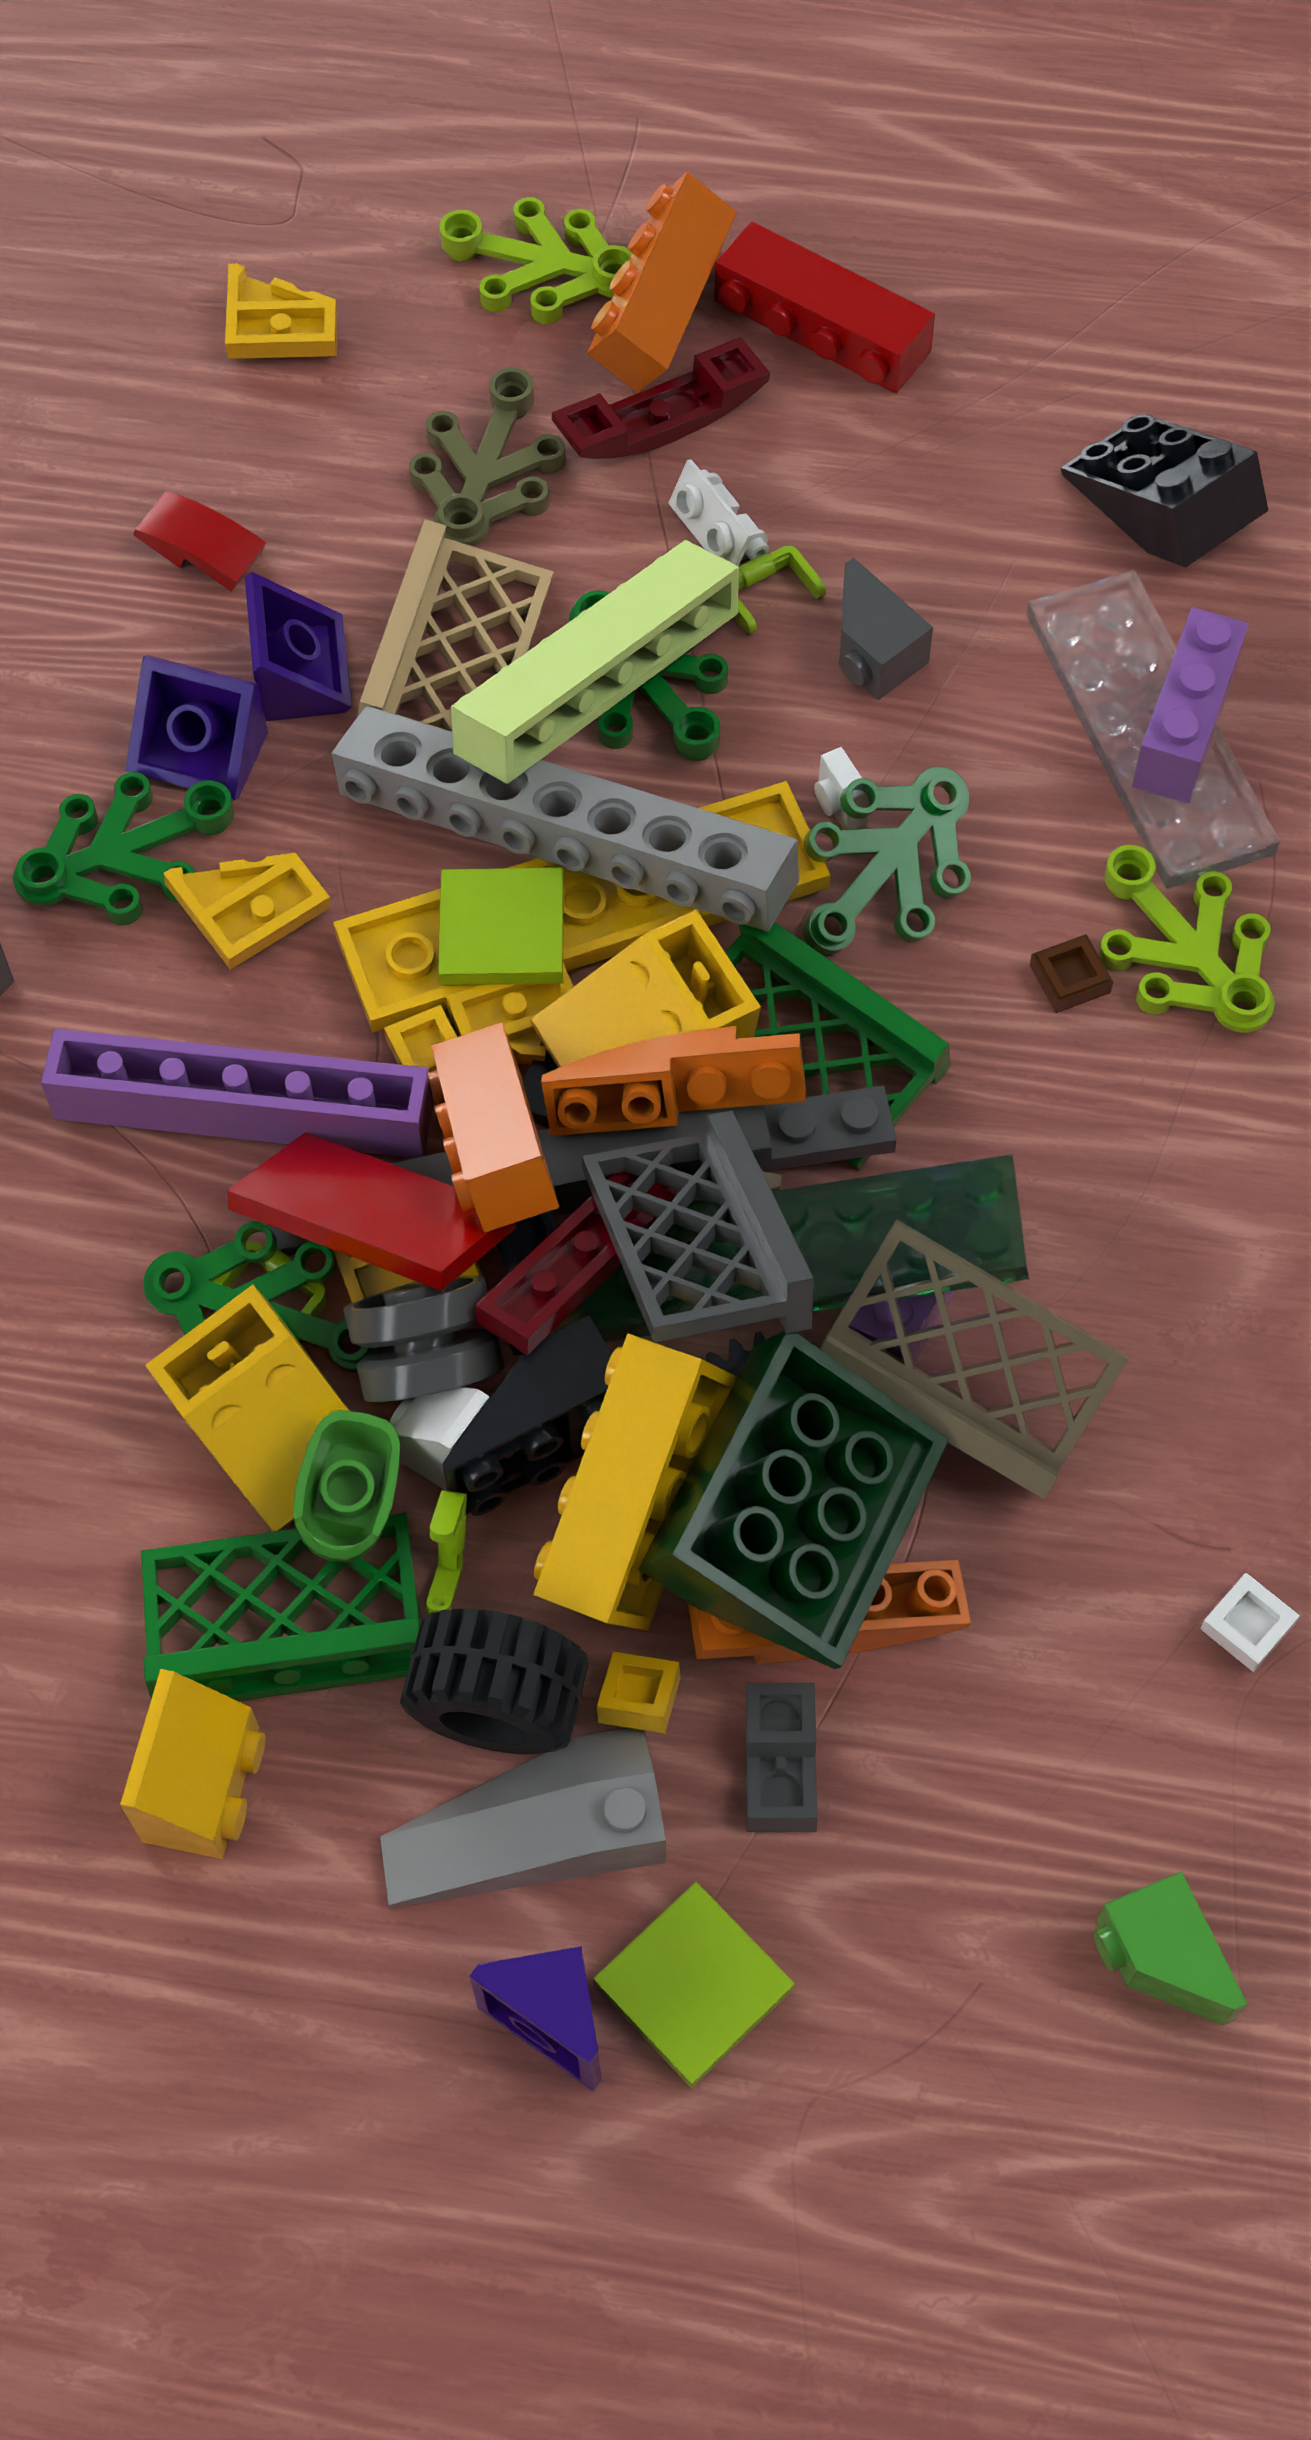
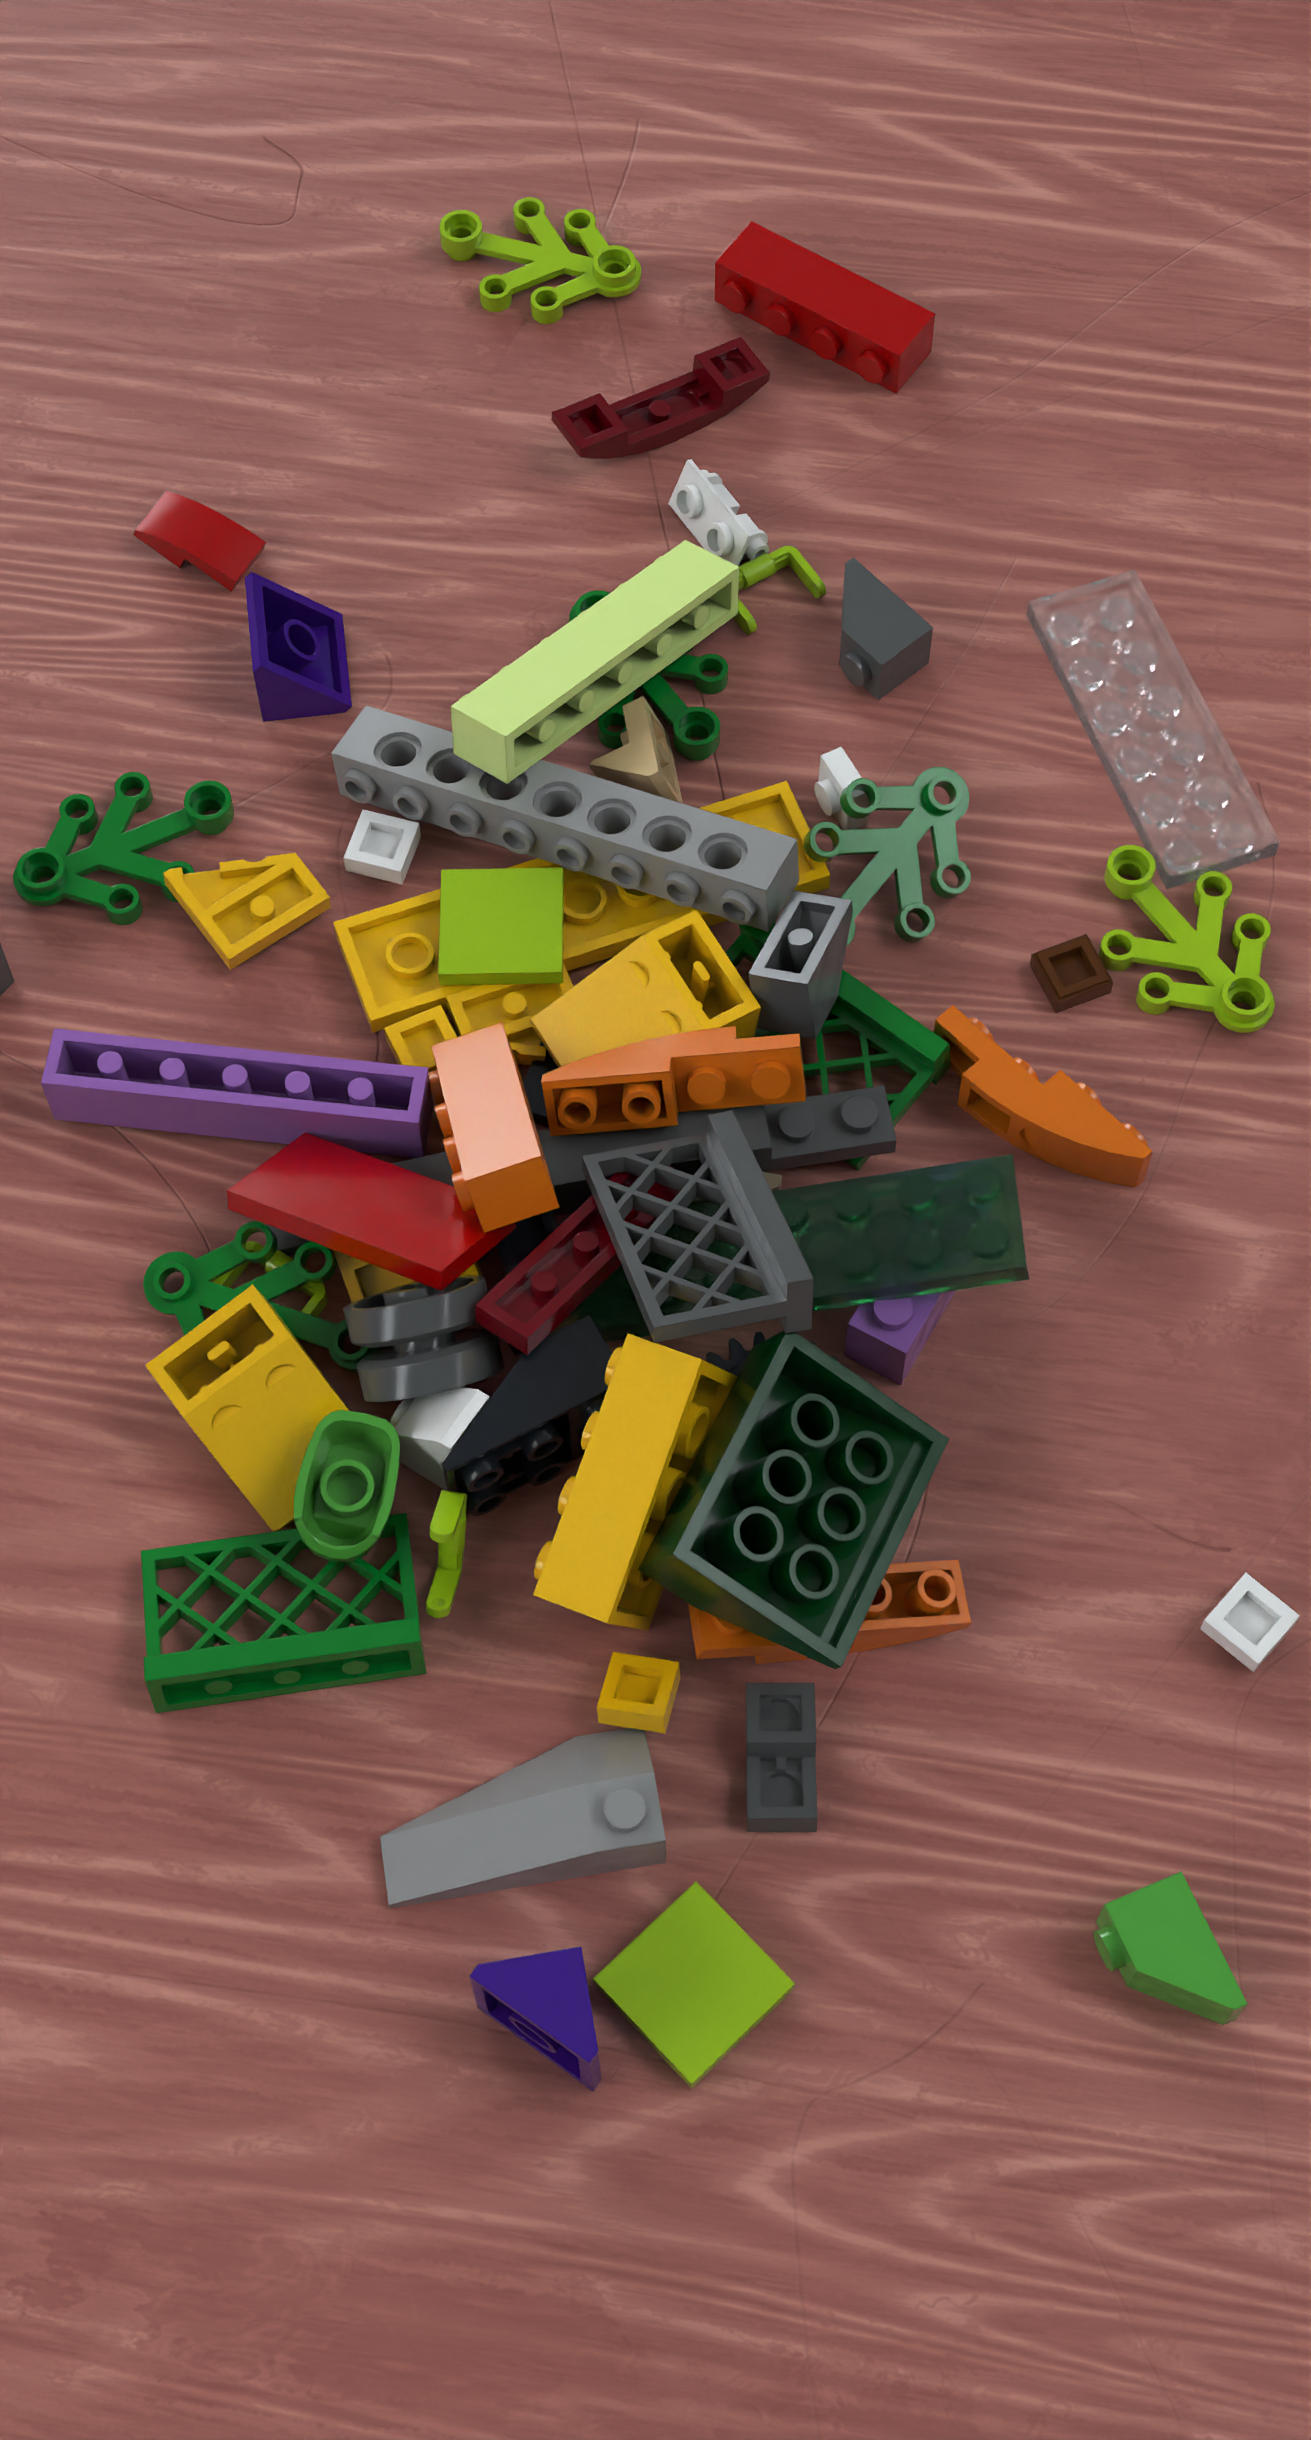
(192, 1768): yellow slope -> none
(195, 726): dark purple slope -> none
(277, 319): yellow wing -> none
(382, 846): none -> white plate
(412, 617): tan fence -> none
(495, 1681): black tyre -> none
(511, 399): olive plant -> none
(645, 757): none -> tan slope
(660, 281): orange brick -> none
(802, 964): none -> dark grey slope
(967, 1424): dark tan fence -> none
(1050, 1120): none -> orange slope
(1171, 486): black slope -> none
(1190, 705): medium lavender brick -> none

